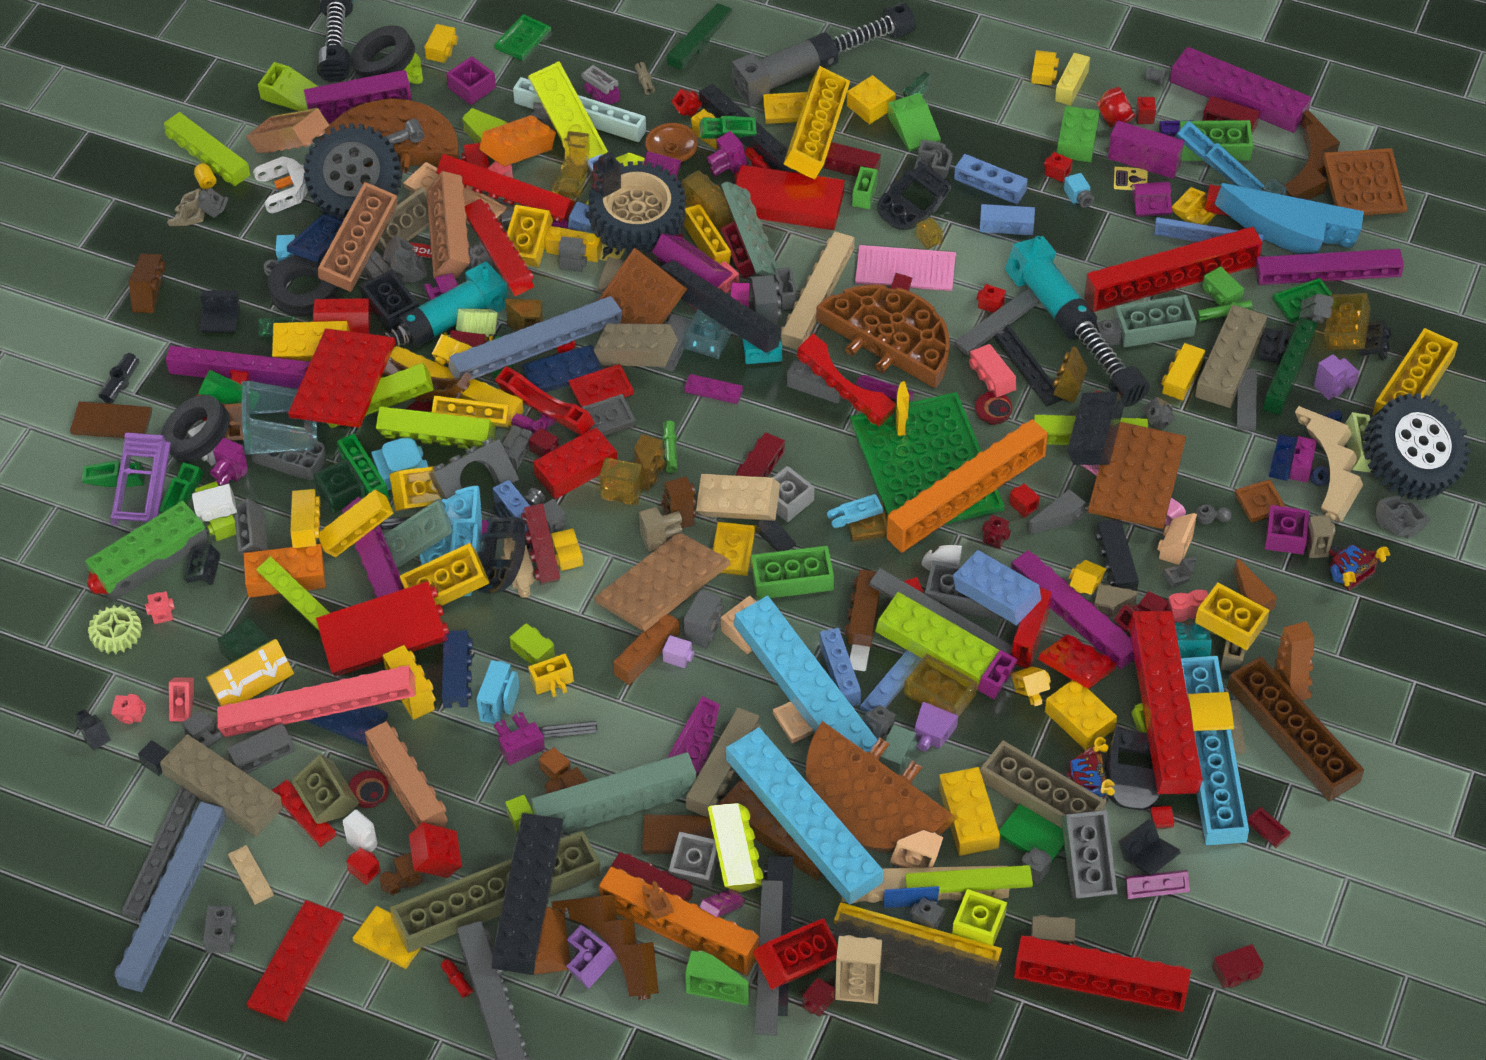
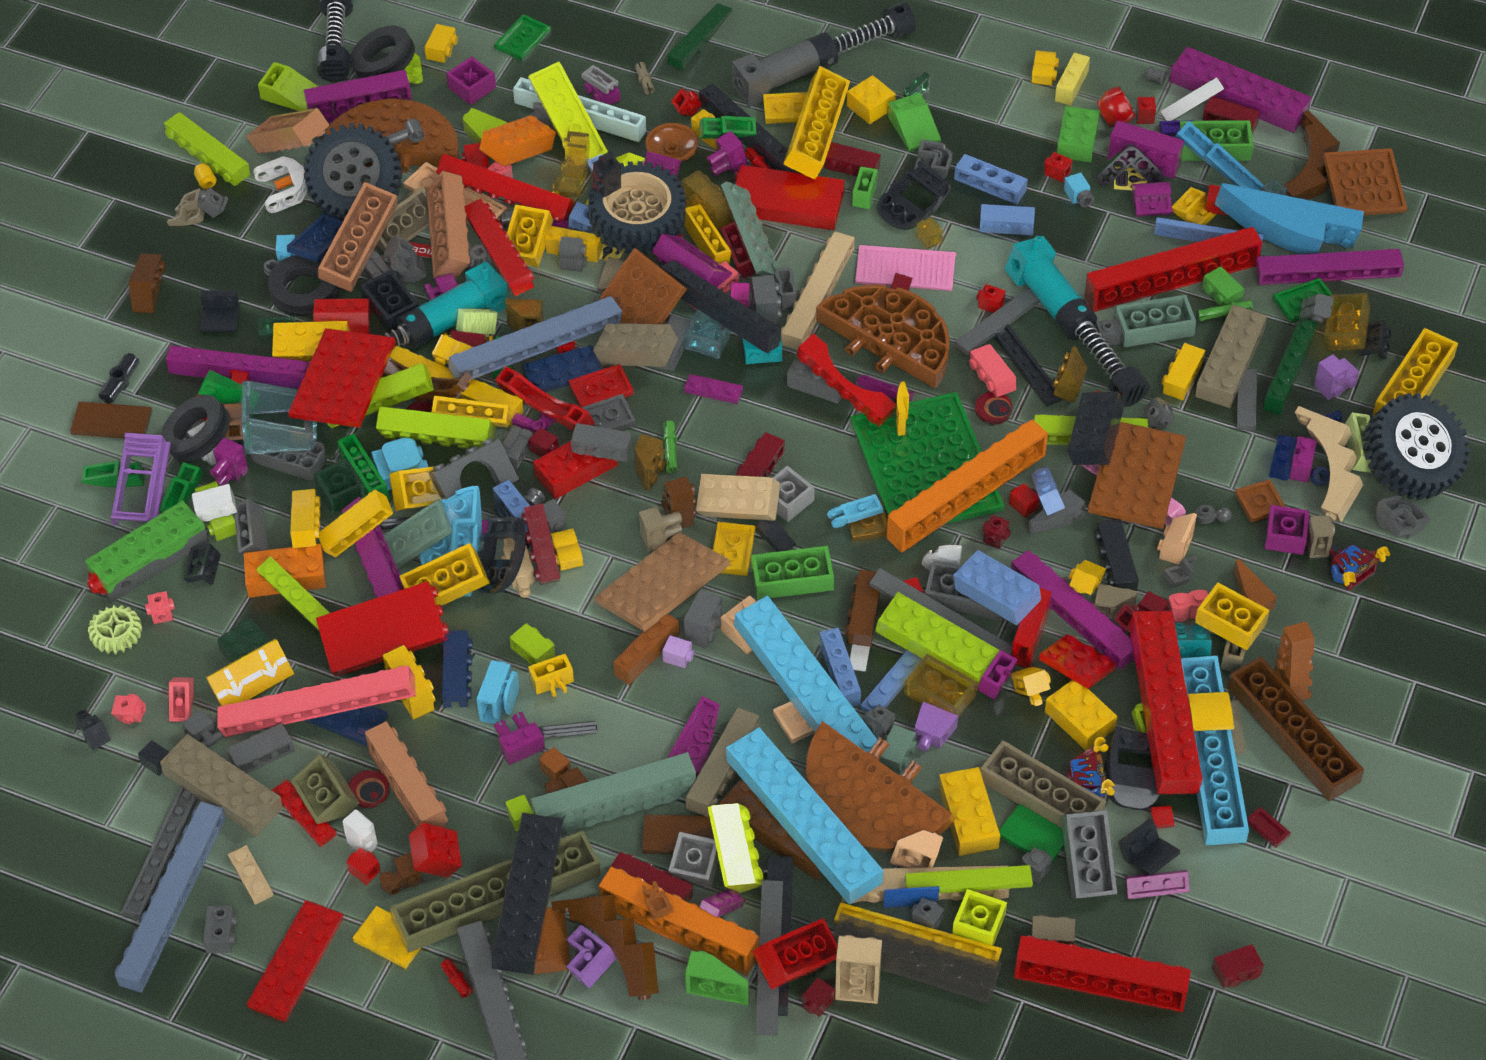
(601, 442): none -> dark grey brick
(621, 481): clear yellow brick -> none
(1047, 490): none -> medium blue brick
(1131, 160): none -> black beam
(1192, 99): none -> white sticker
(1272, 344): black bracket -> none

